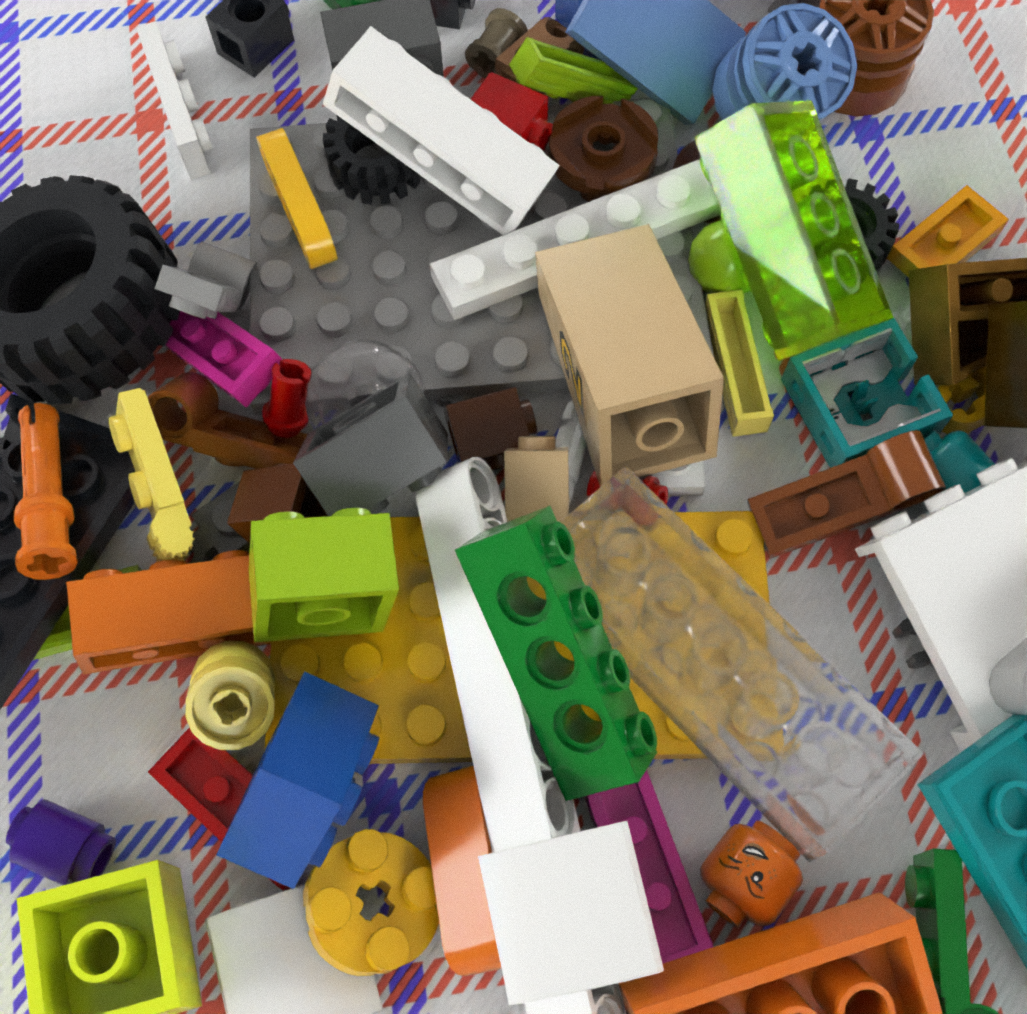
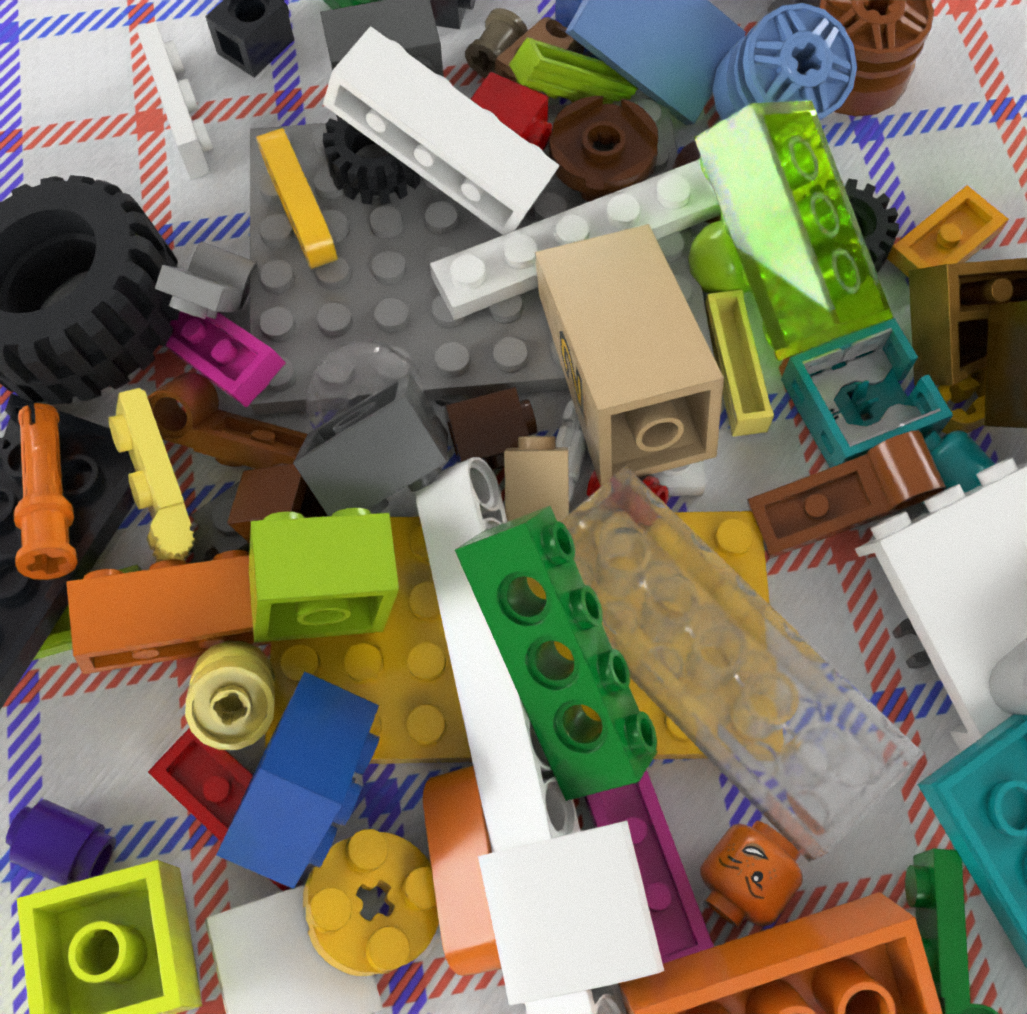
(286, 410): red pin -> none

